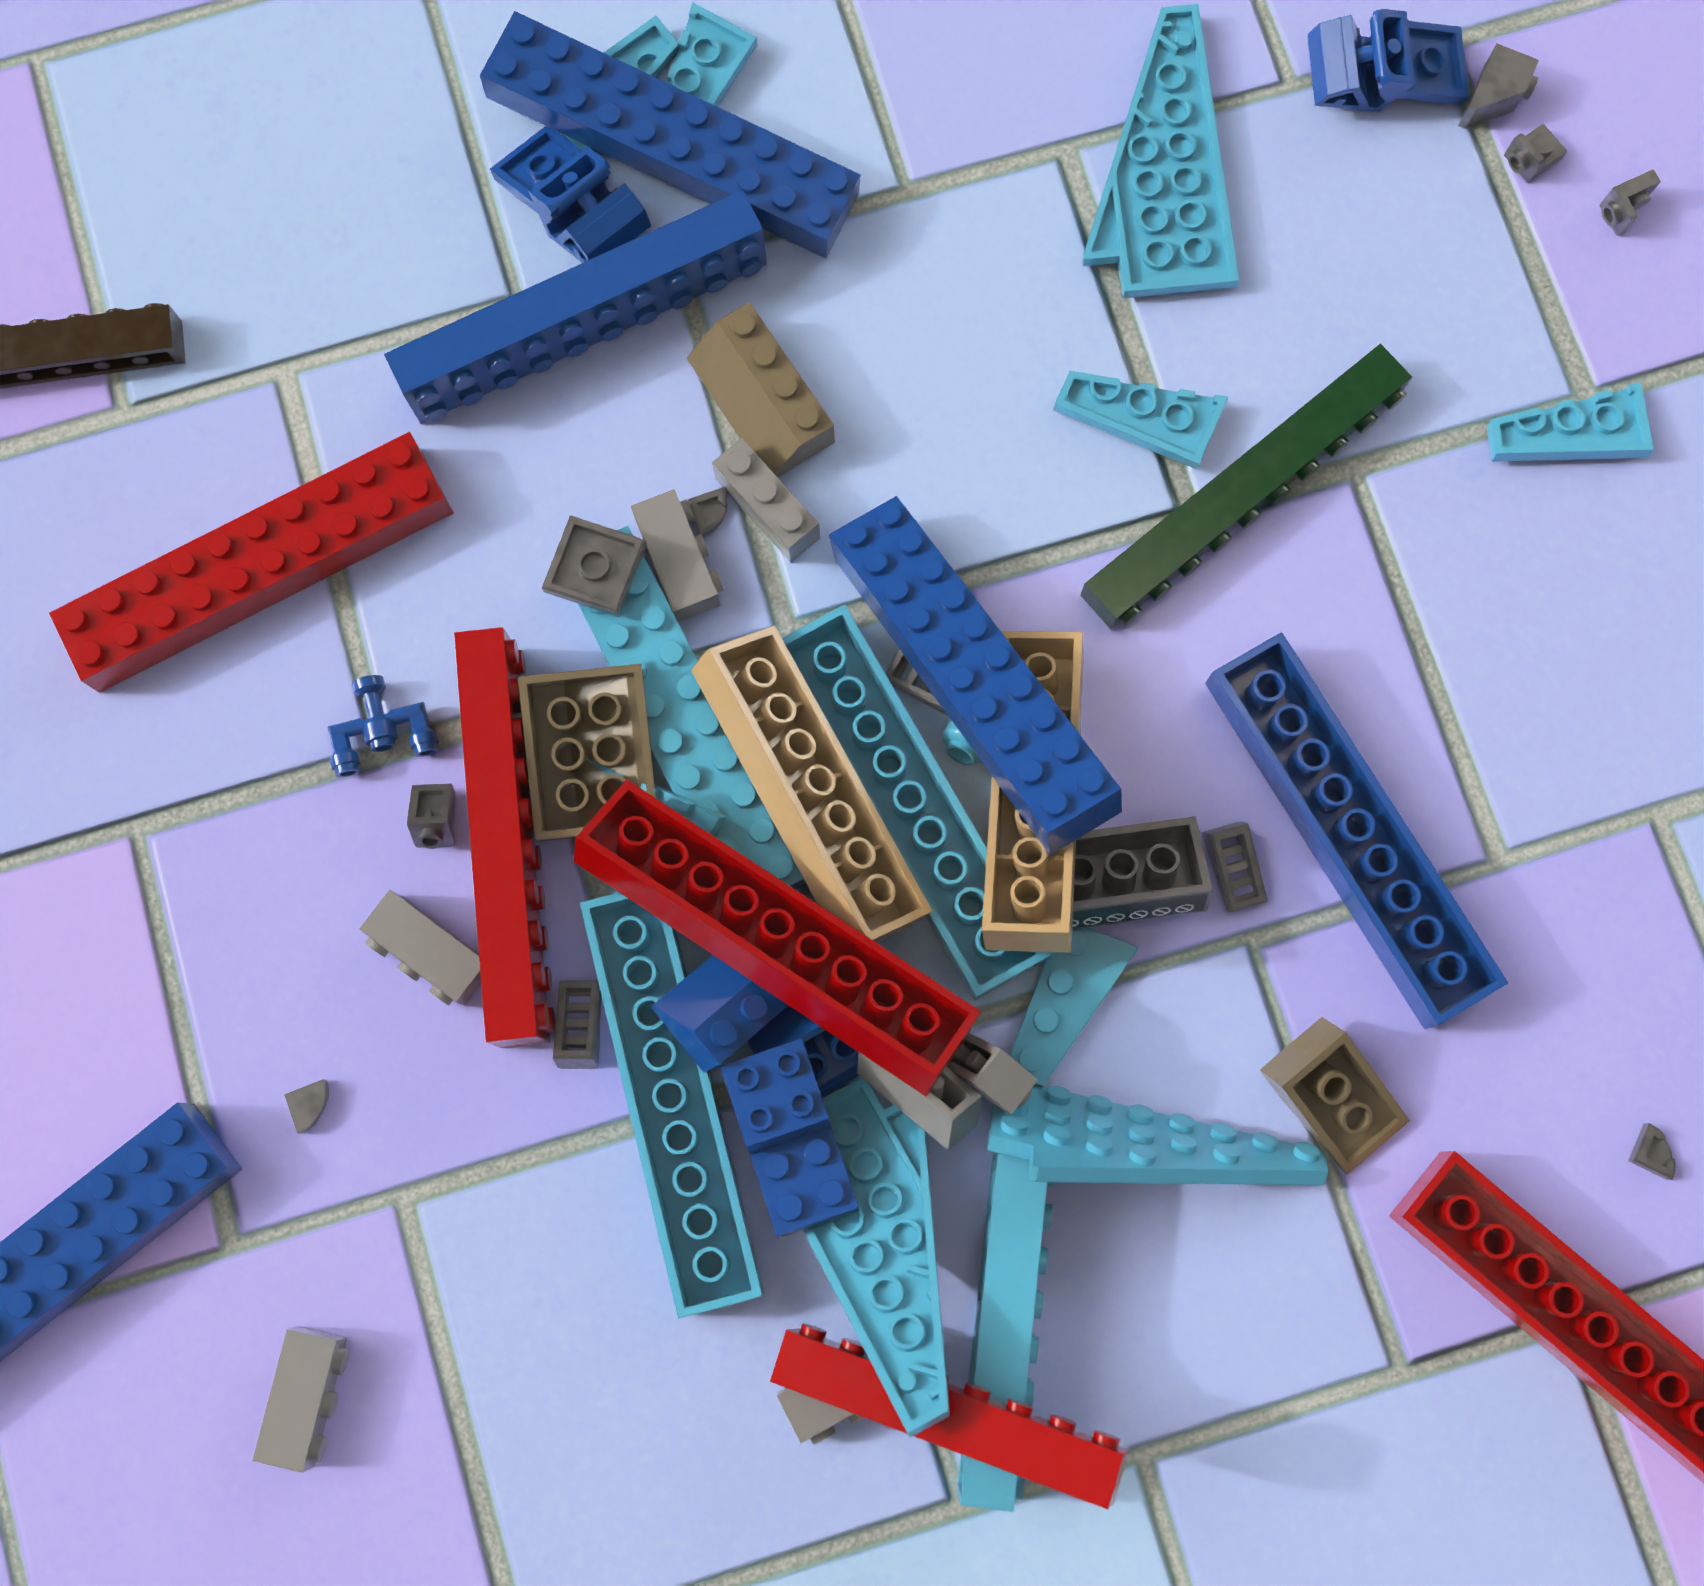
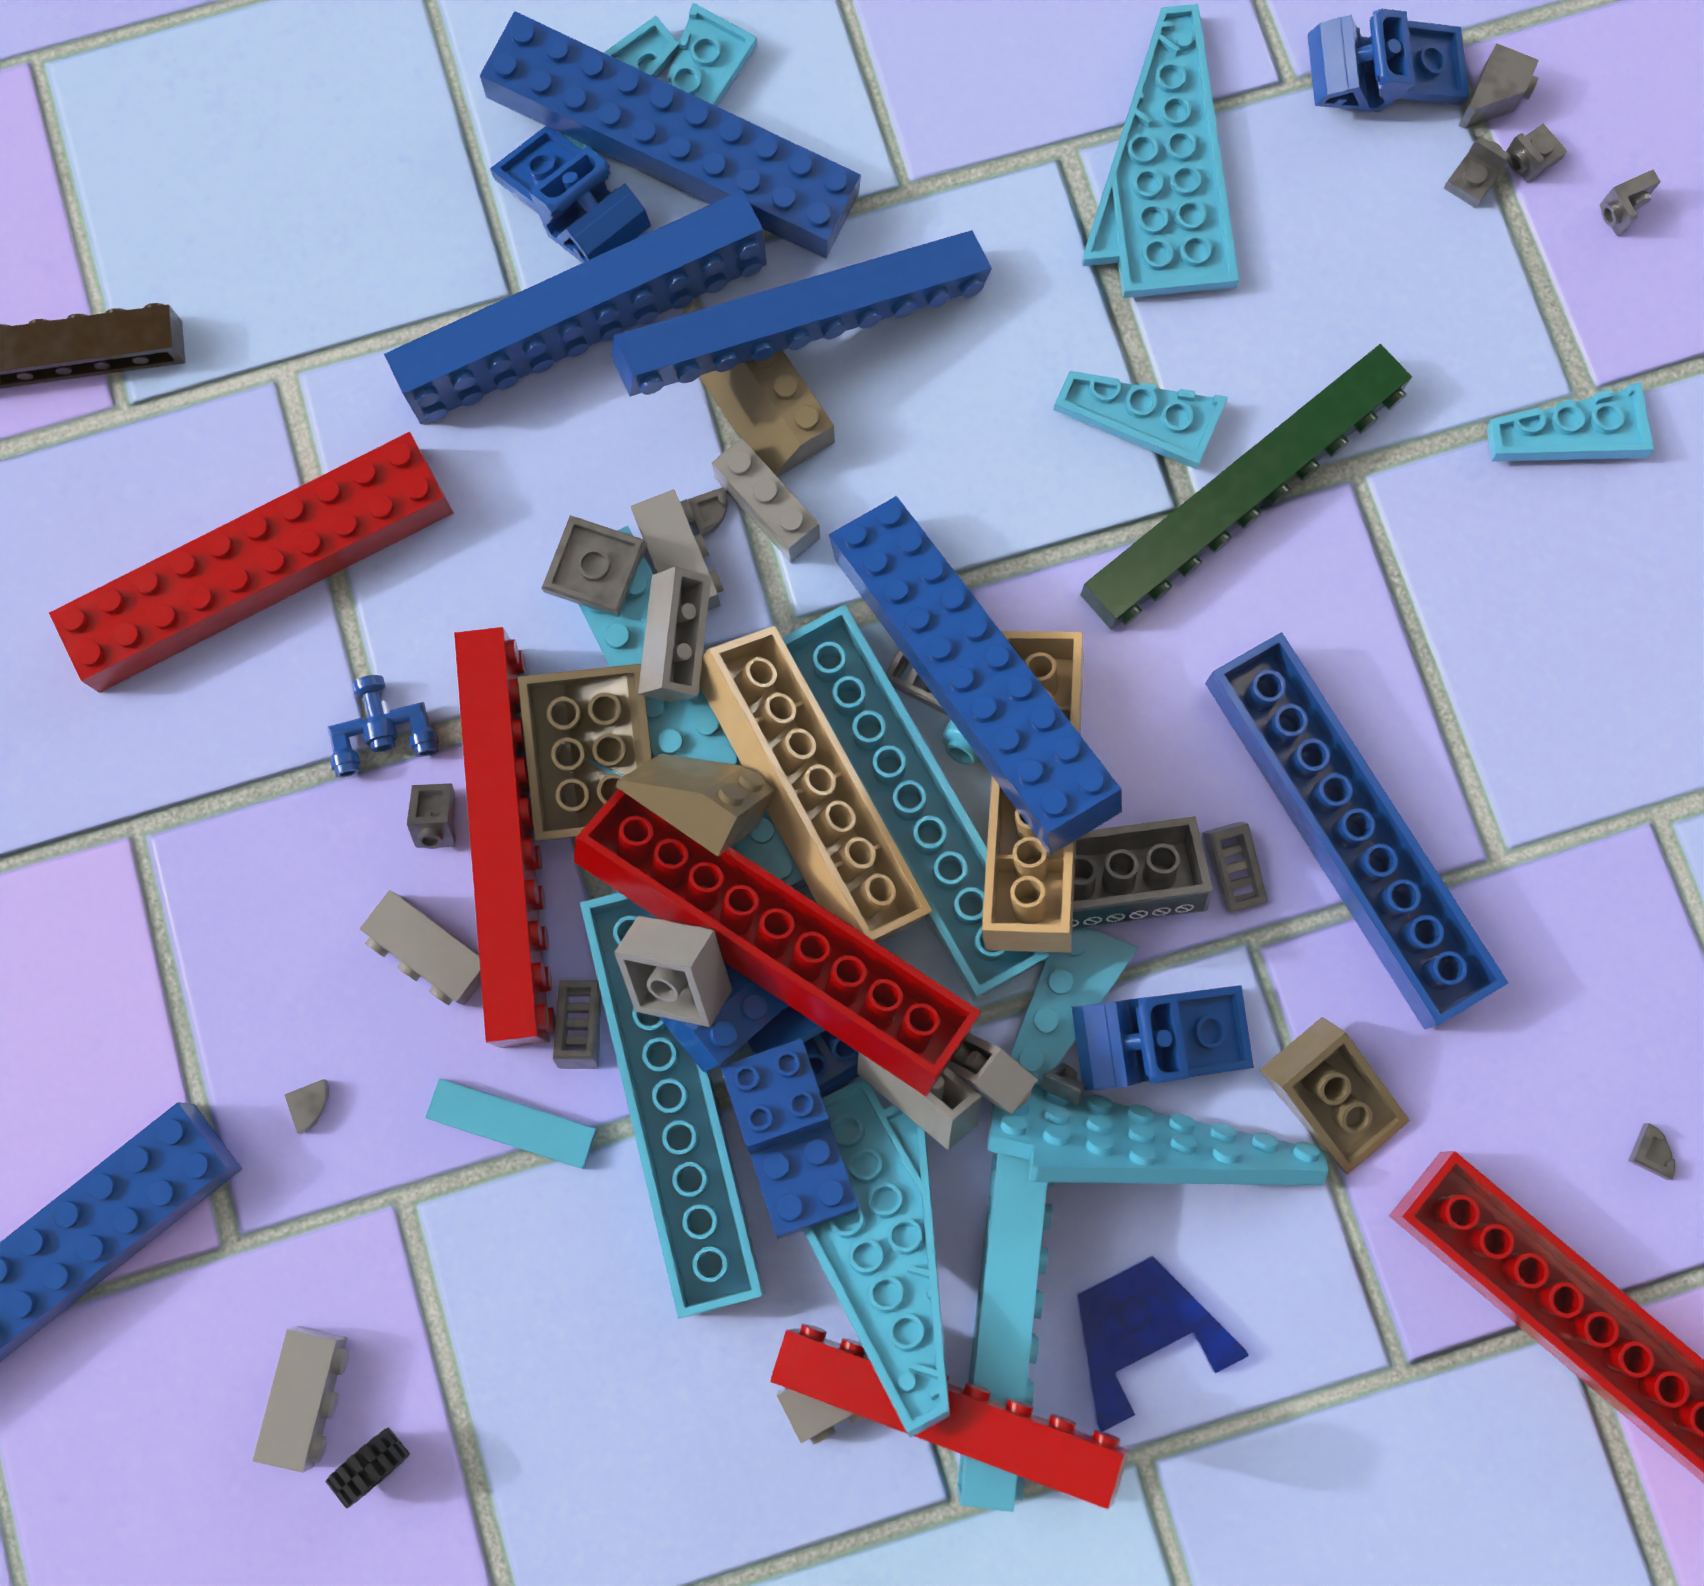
(367, 1467): none -> black tyre
(511, 1123): none -> medium azure tile
(673, 970): none -> light grey brick
(674, 635): none -> light grey brick
(701, 797): none -> dark tan slope
(799, 313): none -> blue brick
(1063, 1083): none -> flat silver tile
(1135, 1317): none -> clear blue wing
(1162, 1038): none -> blue piece
(1477, 171): none -> flat silver bracket

